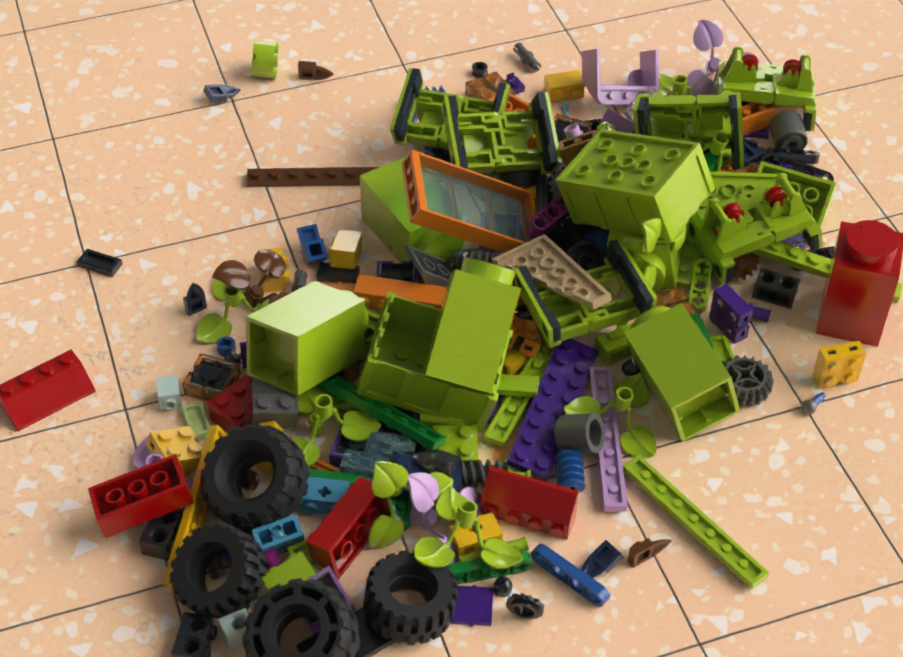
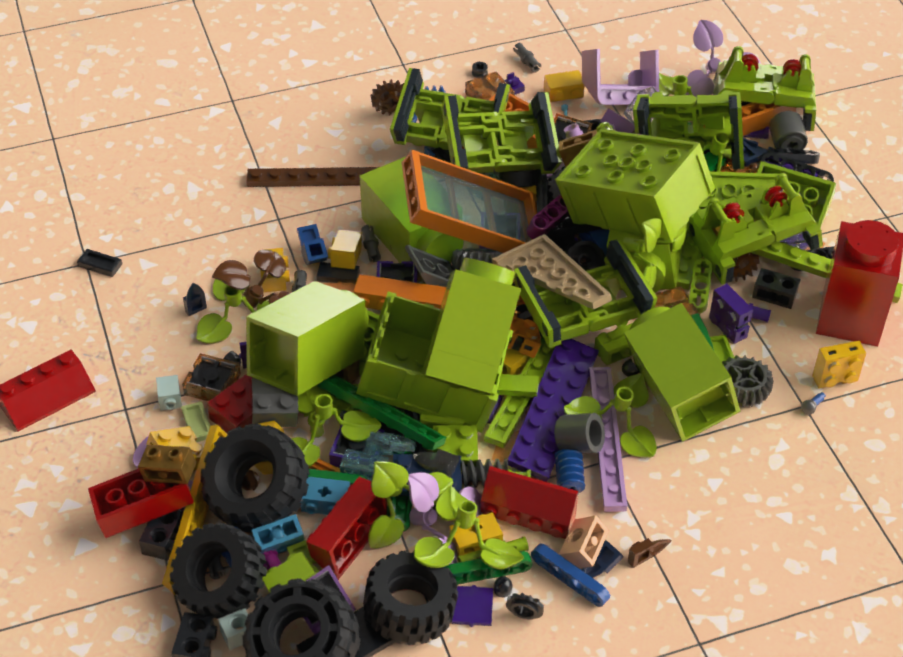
(167, 464): none -> pearl gold brick
(220, 92): dark blue plate -> none
(223, 350): blue bush -> none
(265, 59): lime brick -> none
(310, 71): reddish brown plate -> none
(371, 243): none -> dark grey pin
(386, 96): none -> reddish brown gear
(584, 541): none -> light nougat brick
(696, 522): lime plate -> none

